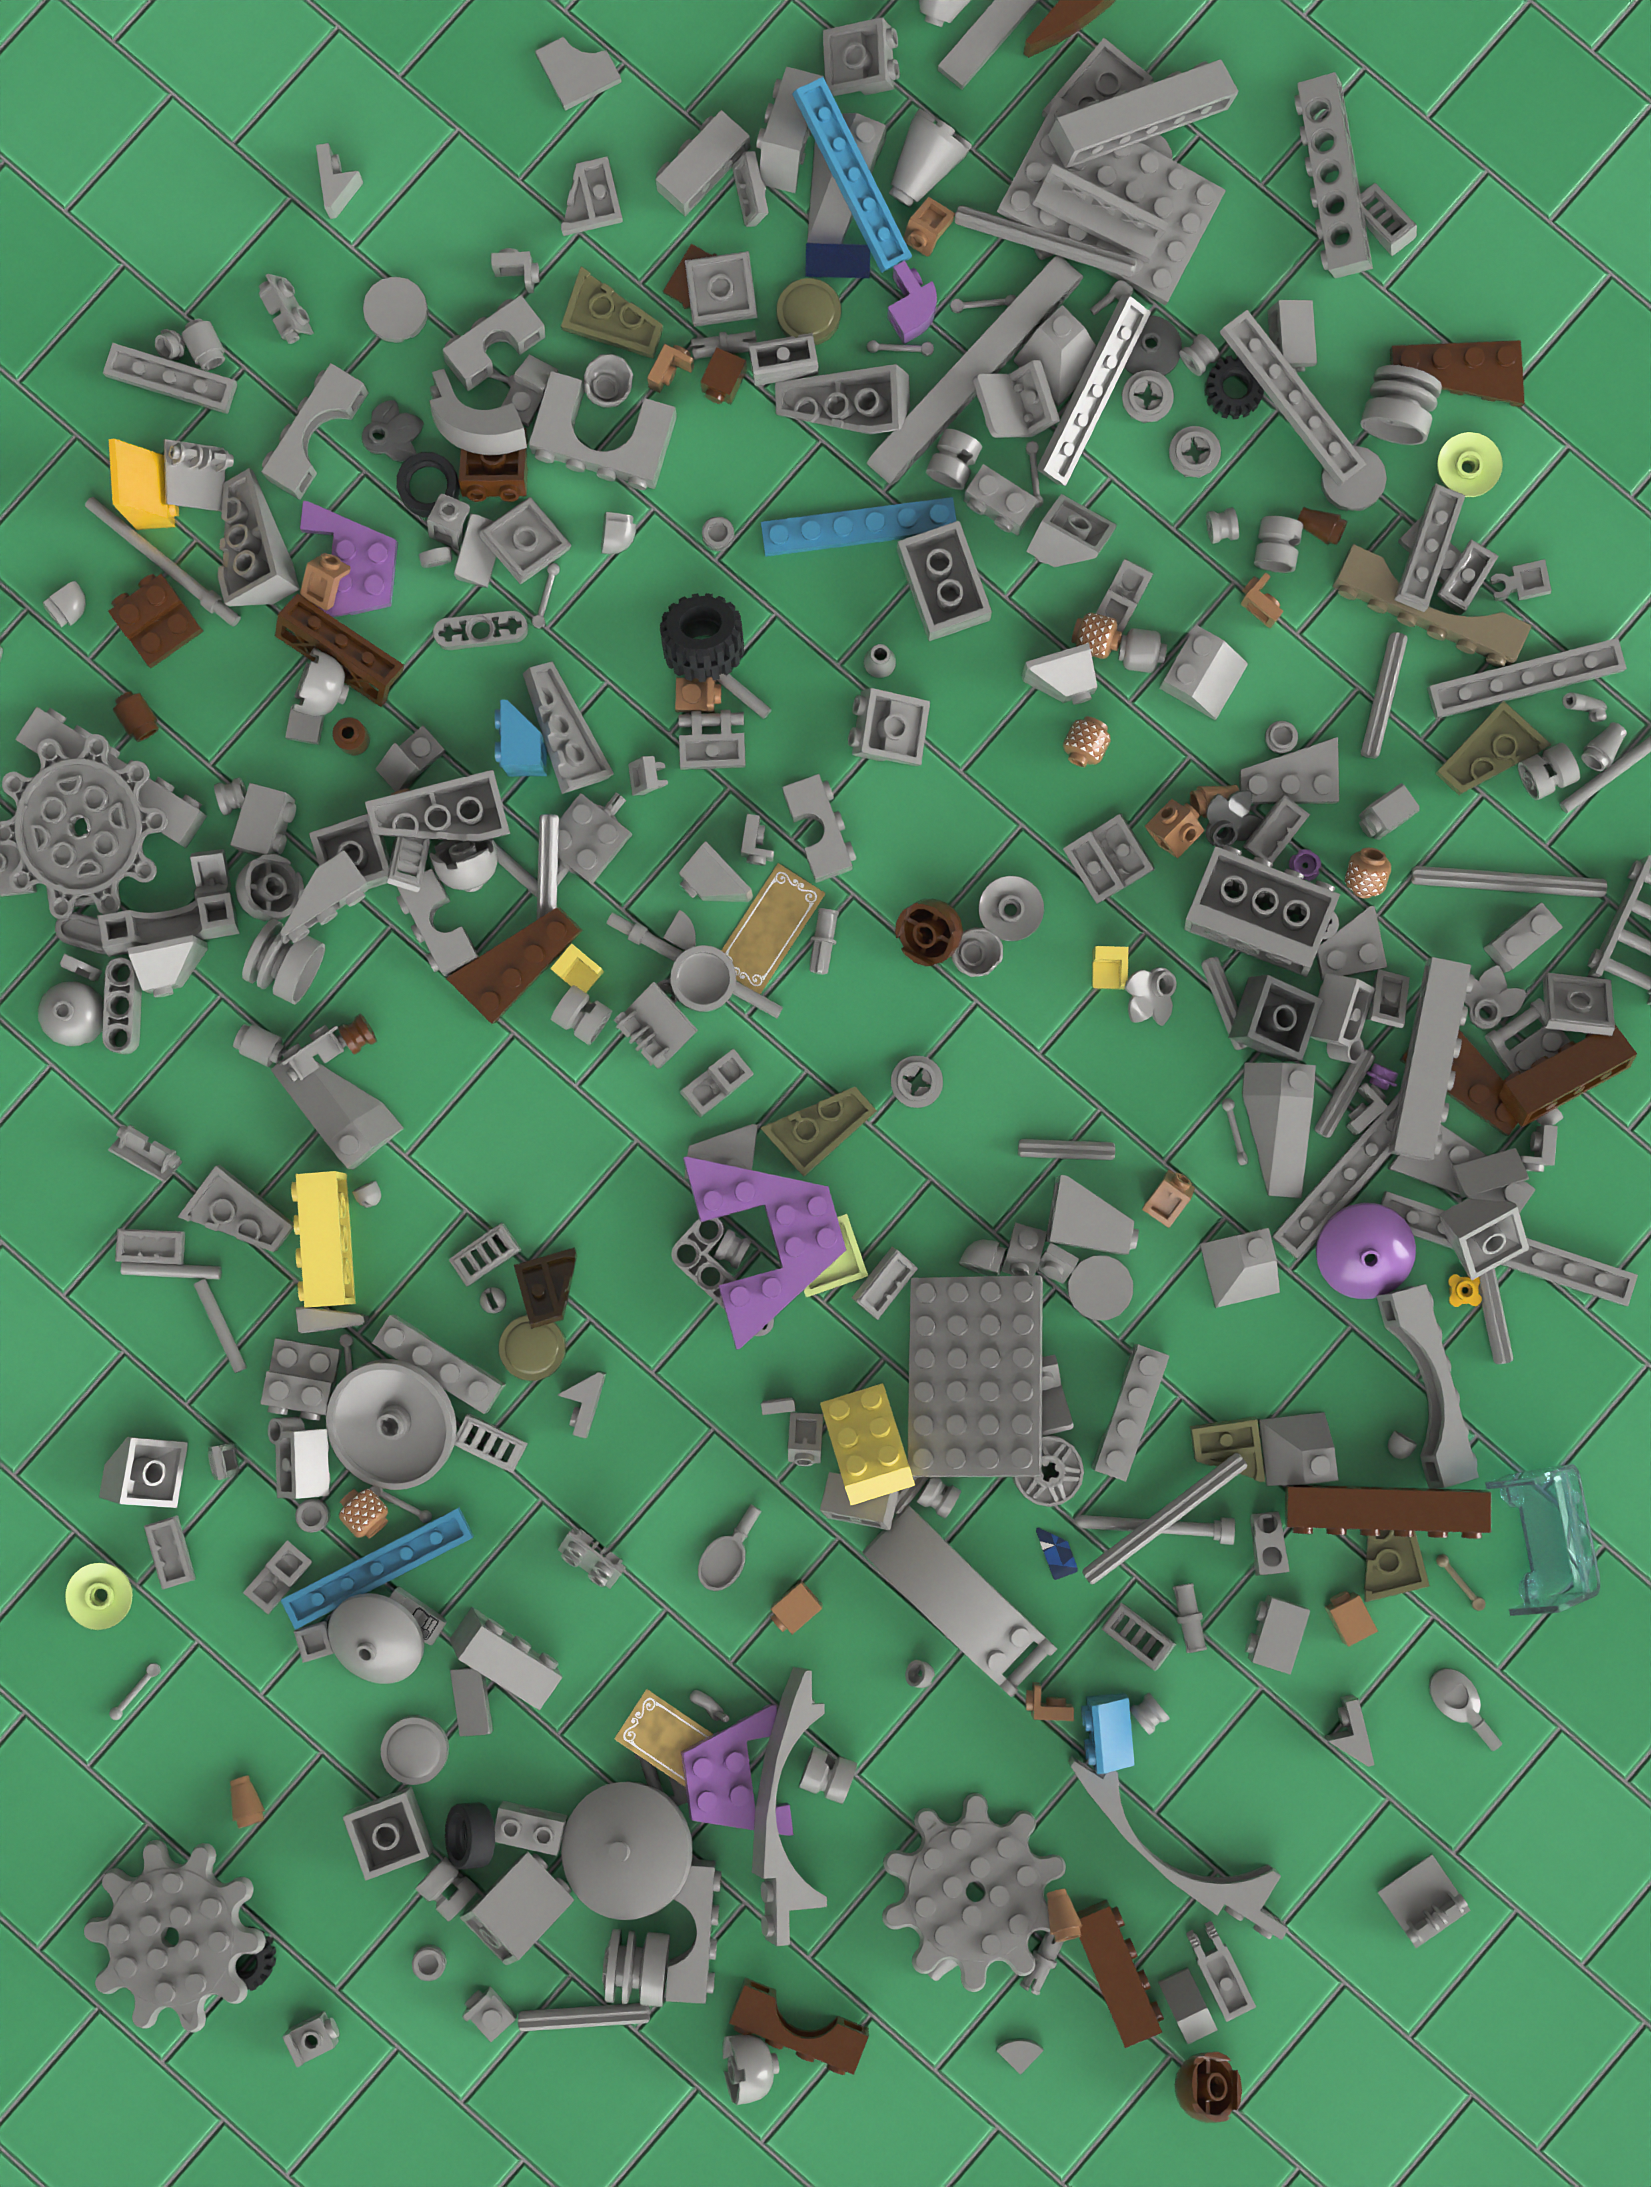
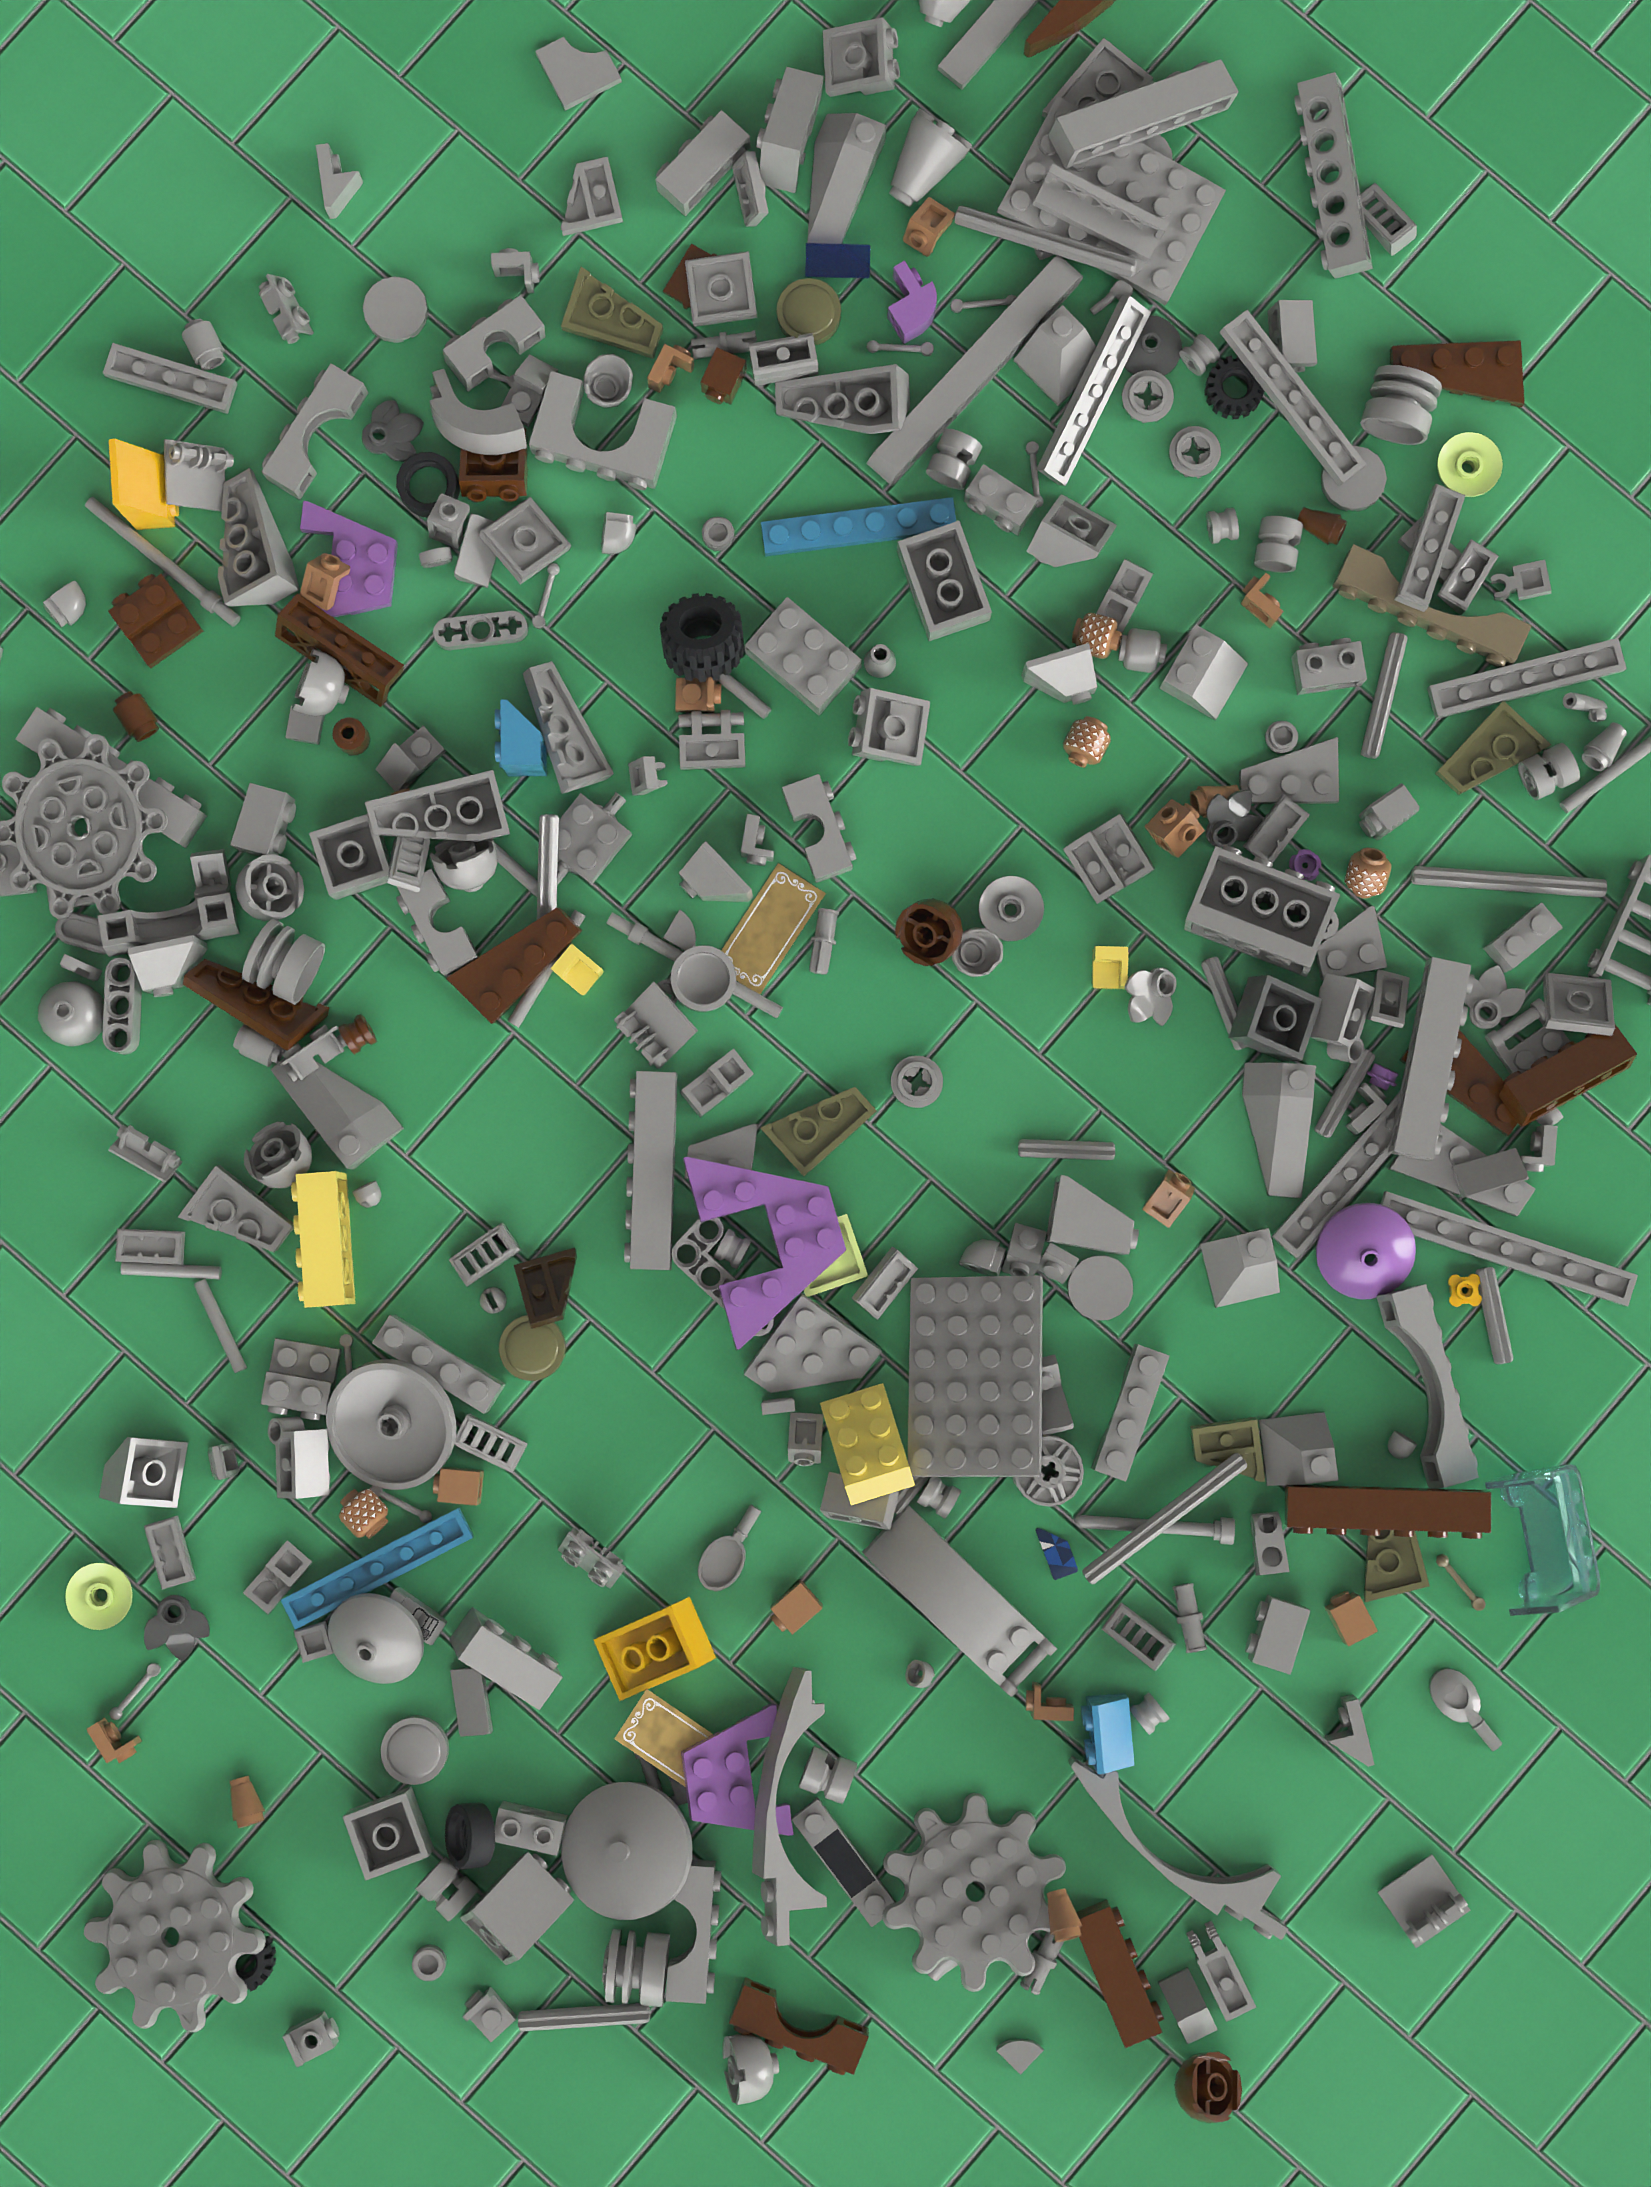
(107, 1737): none -> medium nougat bracket
(170, 344): light grey plate -> none
(176, 1632): none -> dark grey plate
(230, 795): light grey wheel -> none
(254, 1006): none -> reddish brown wing
(278, 1155): none -> light grey cylinder
(312, 1515): light grey tile -> none
(318, 1319): light grey slope -> none
(328, 890): light grey slope -> none
(459, 1485): none -> medium nougat brick
(534, 990): none -> light grey bar
(580, 1014): light grey wheel -> none
(588, 1394): light grey slope -> none
(652, 1170): none -> light grey brick
(655, 1649): none -> yellow slope
(710, 1705): light grey piece -> none
(803, 656): none -> light grey brick
(810, 1350): none -> light grey plate
(843, 1860): none -> plate
(851, 174): dark azure plate -> none
(1017, 402): light grey bracket -> none
(1228, 1105): light grey hinge -> none
(1328, 666): none -> light grey brick
(1484, 1234): light grey slope -> none

